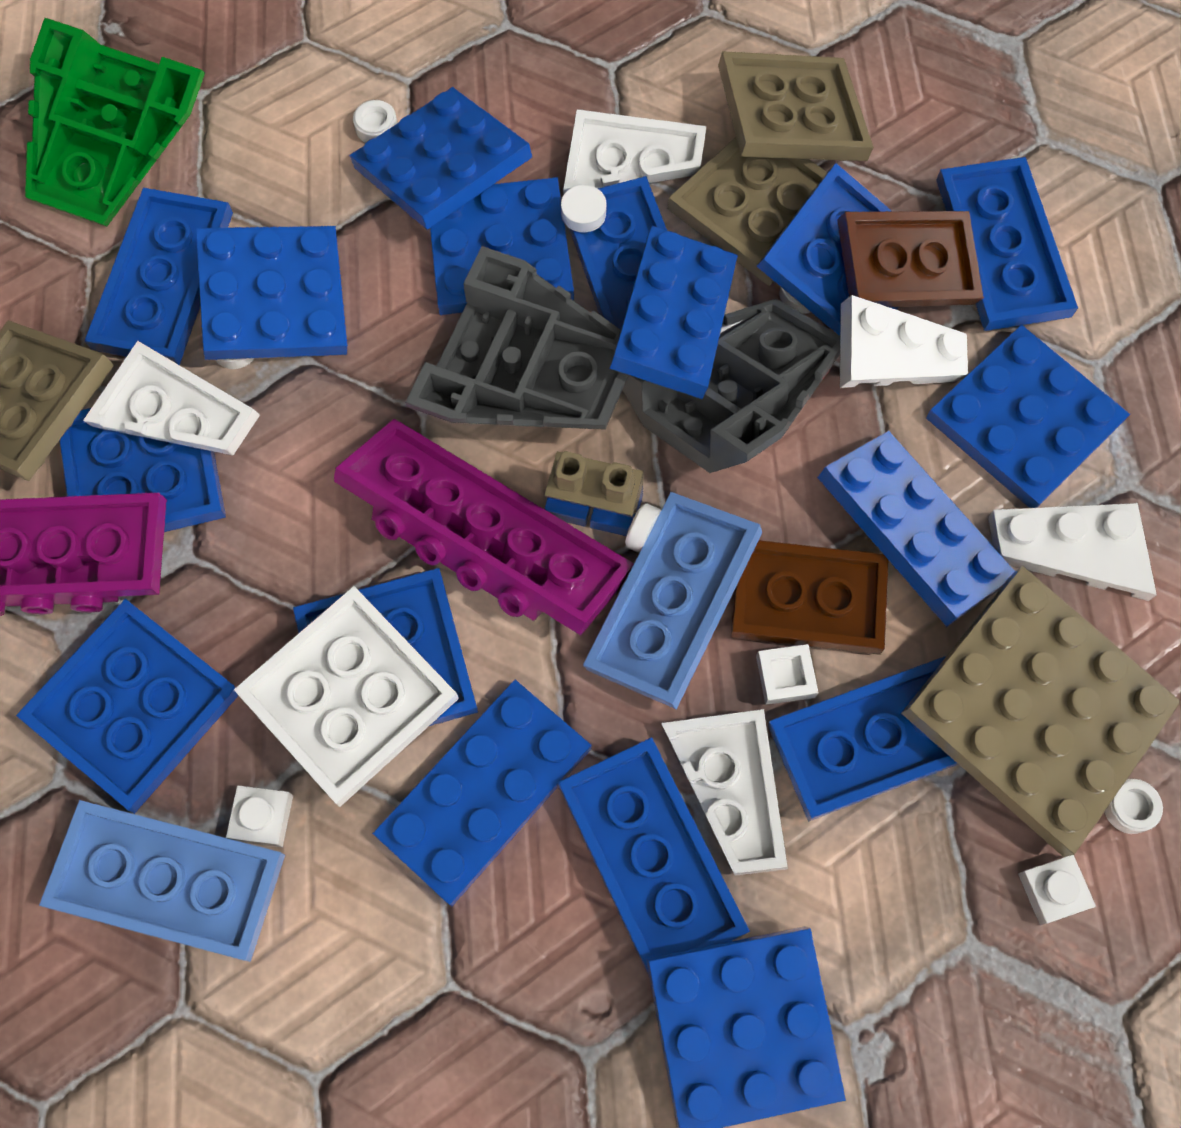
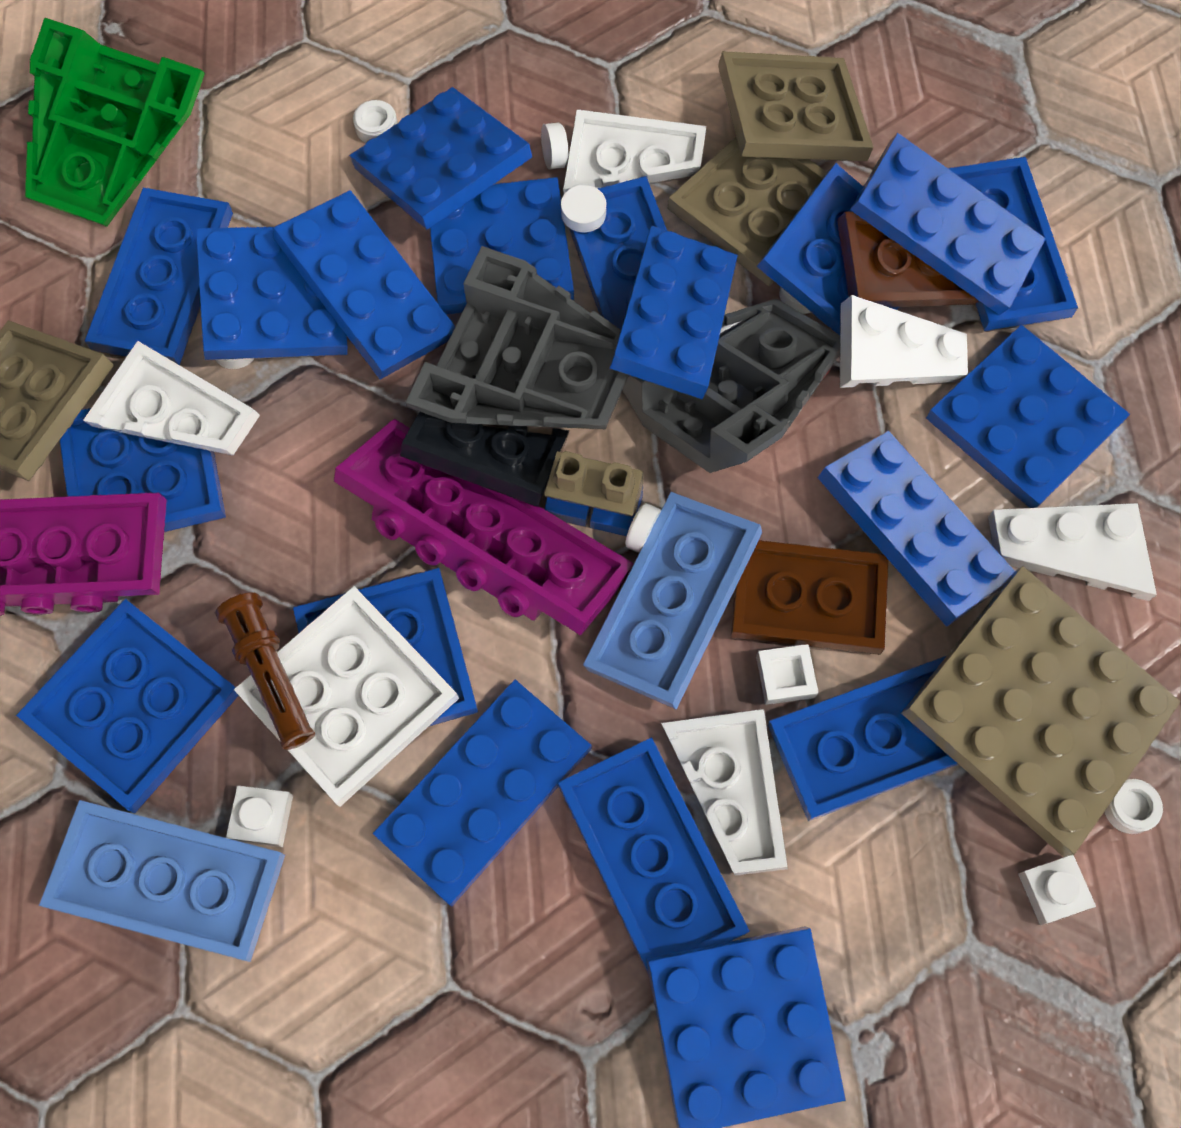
(261, 645): none -> reddish brown pin
(364, 283): none -> blue plate
(491, 457): none -> black wing
(554, 145): none -> white tile
(948, 224): none -> plate

